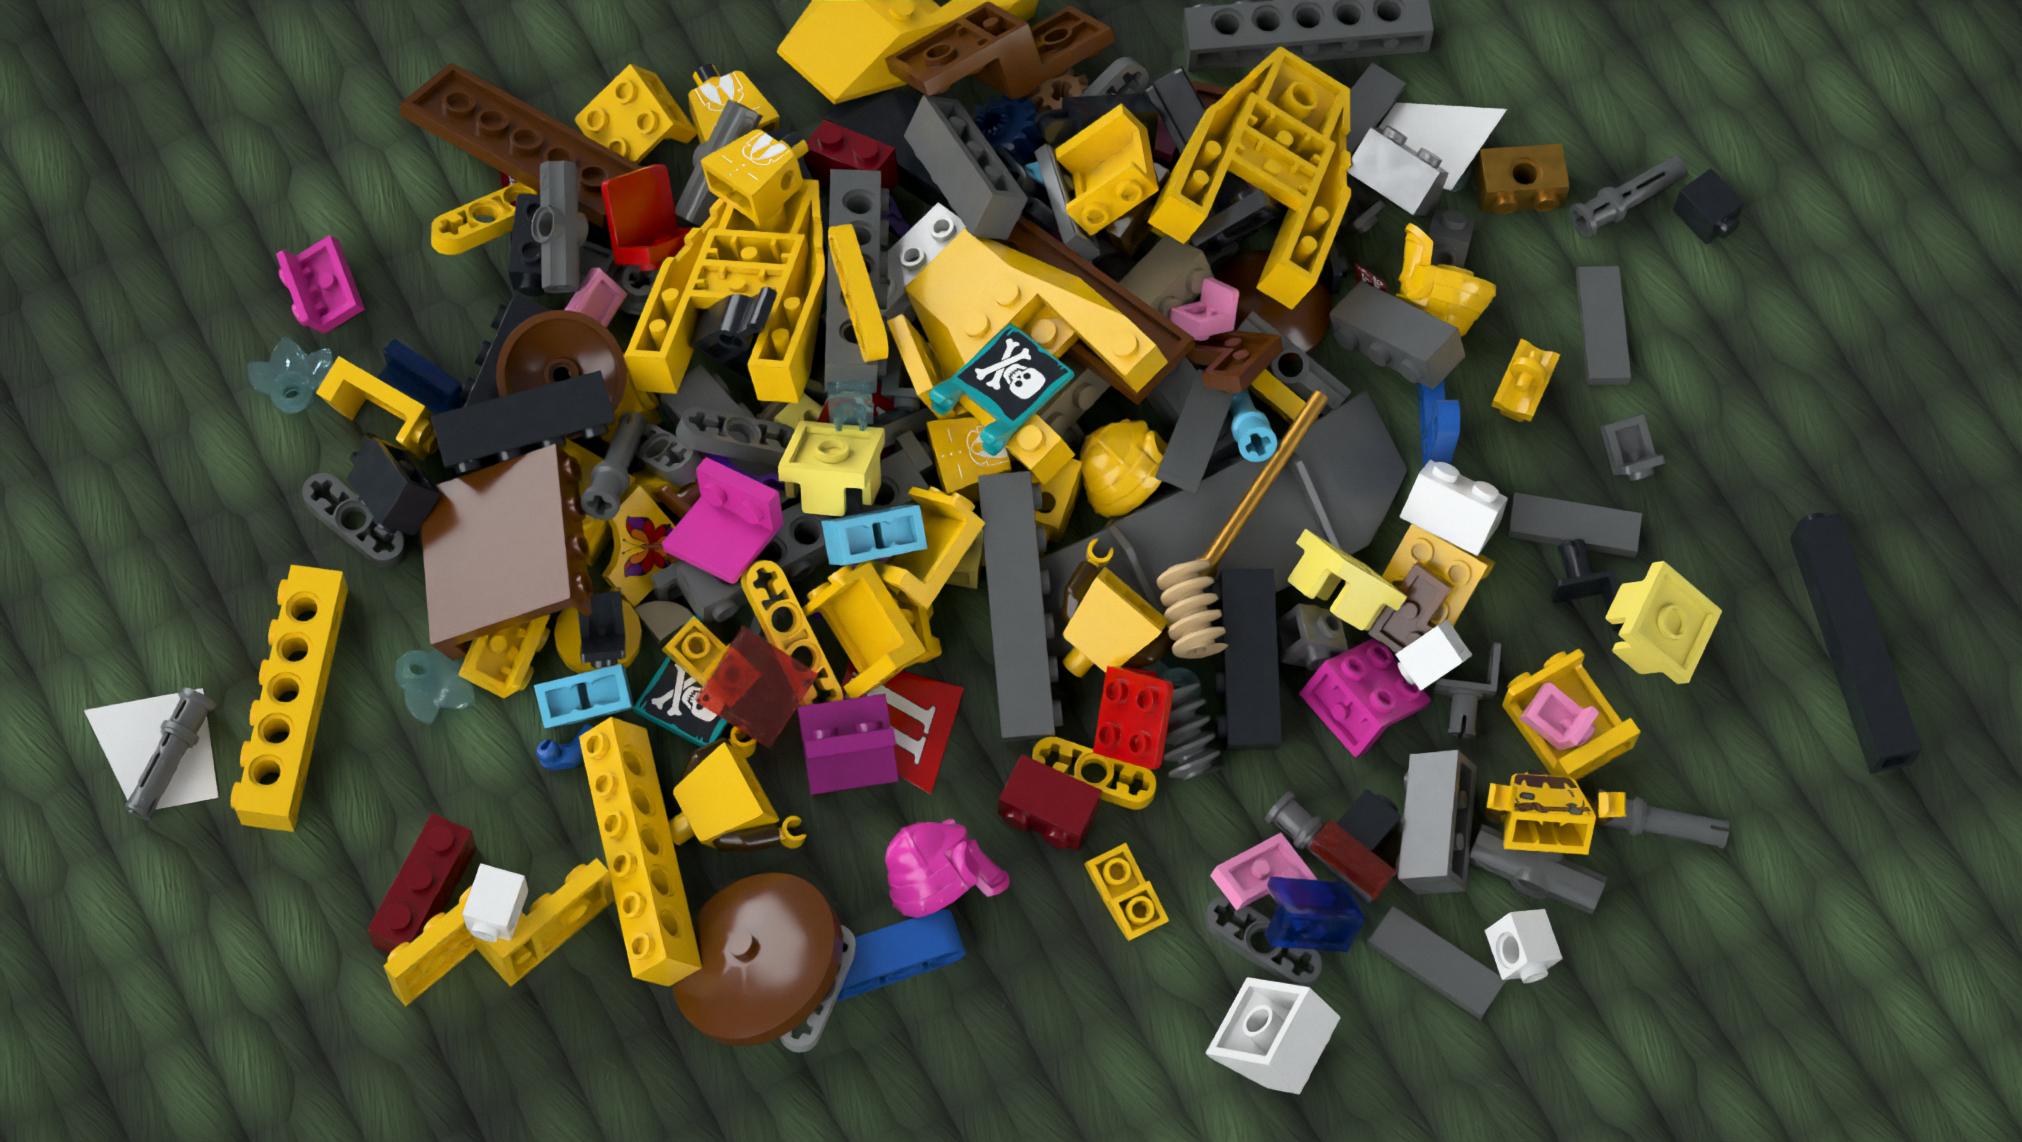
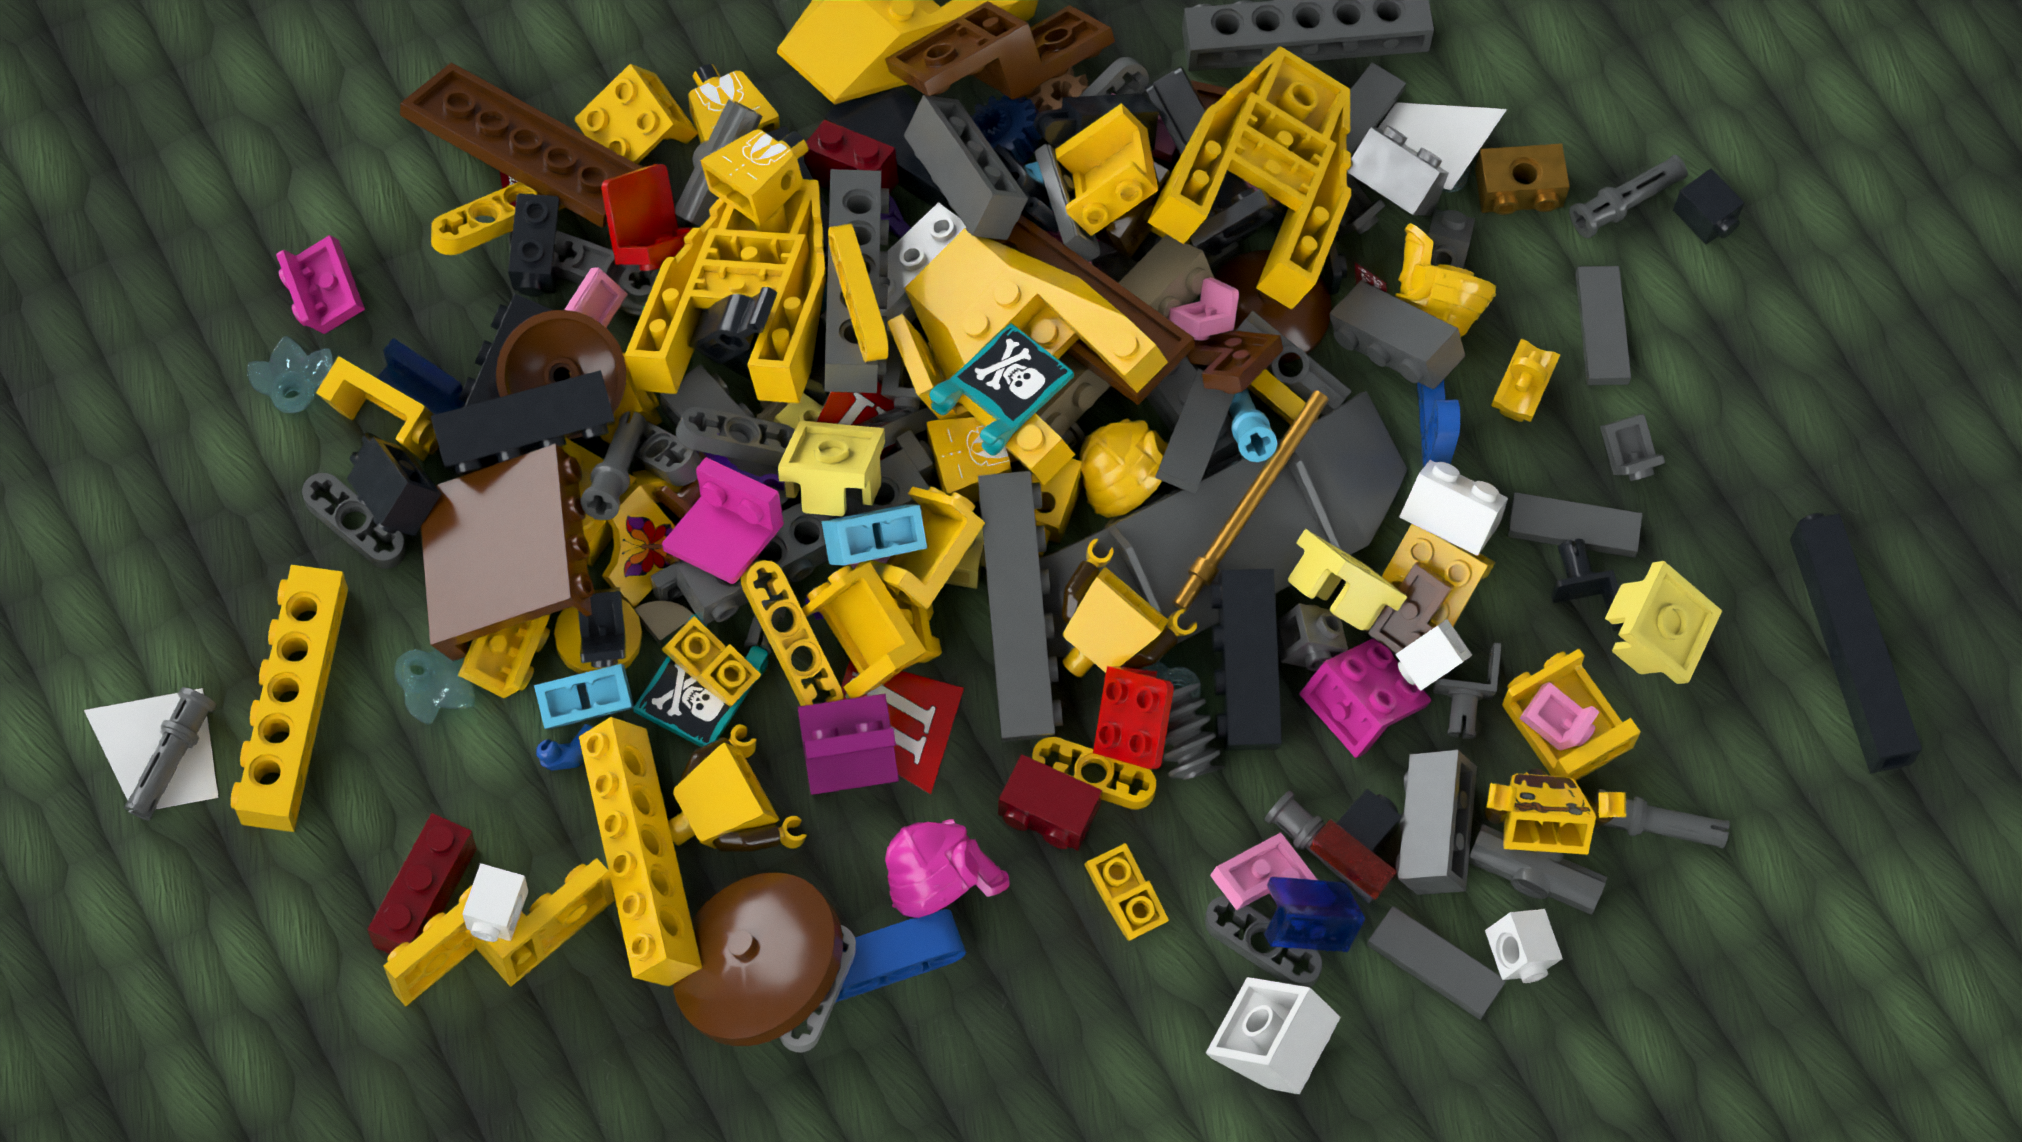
(559, 227): dark grey piece -> none
(756, 686): clear red tile -> none
(850, 404): clear light blue tile -> none
(1189, 610): tan piece -> none

